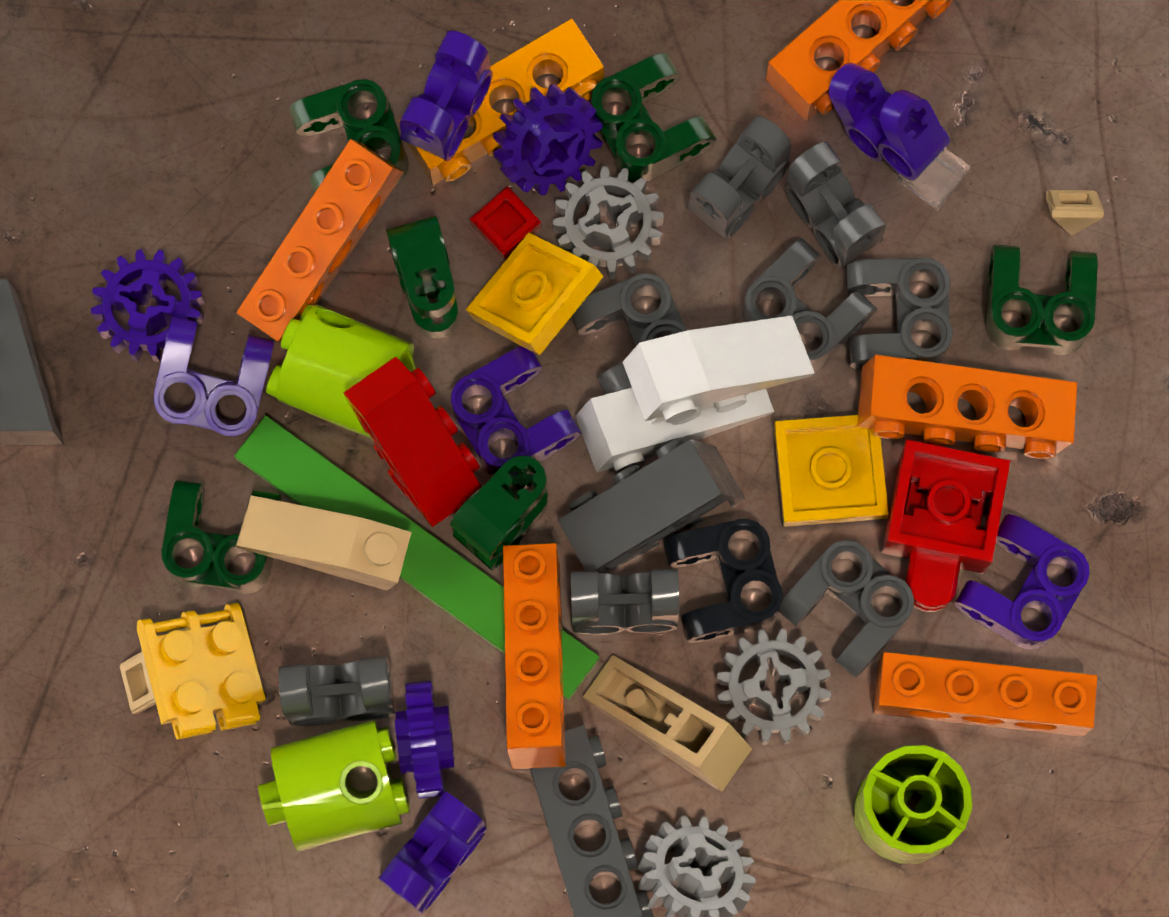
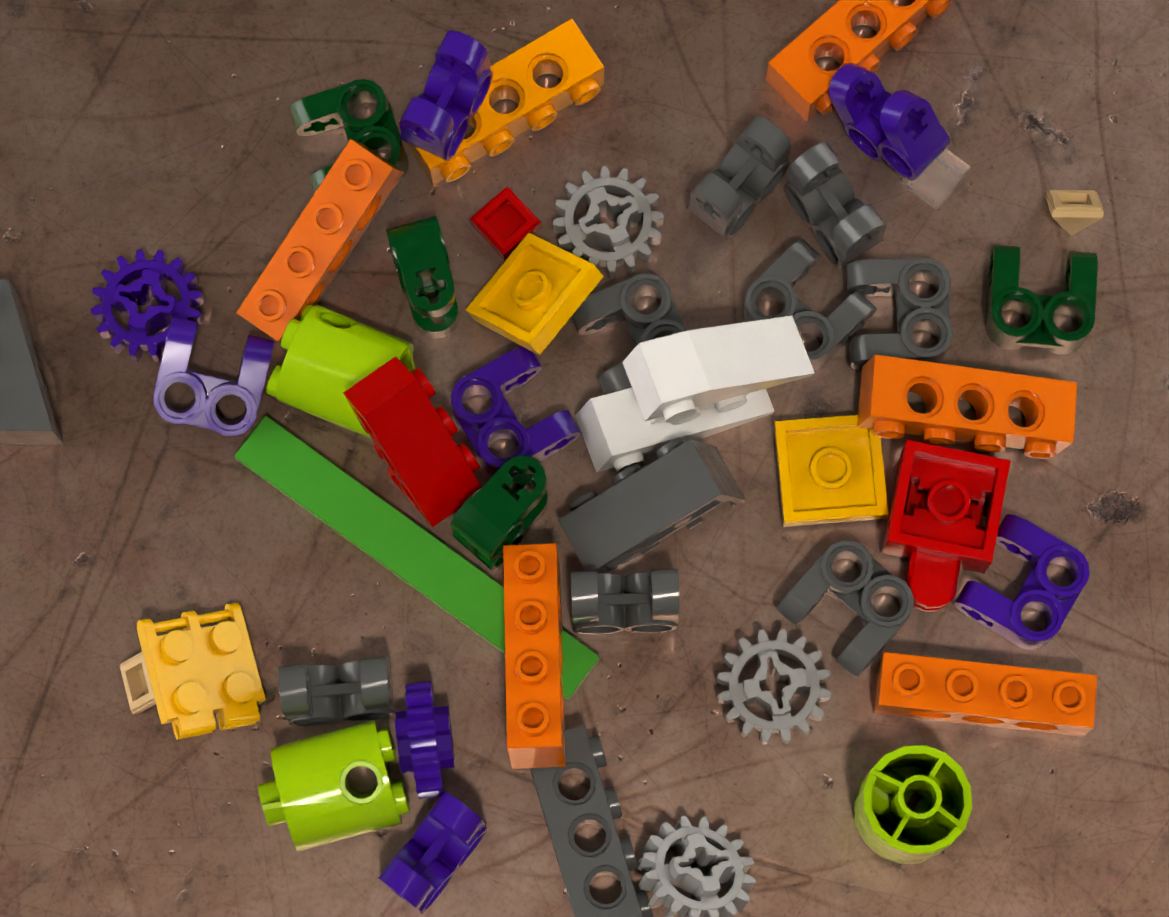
(219, 550): dark green piece -> none
(325, 541): tan slope -> none
(547, 139): dark purple gear -> none
(633, 88): dark green piece -> none
(669, 722): tan slope -> none
(738, 576): black piece -> none

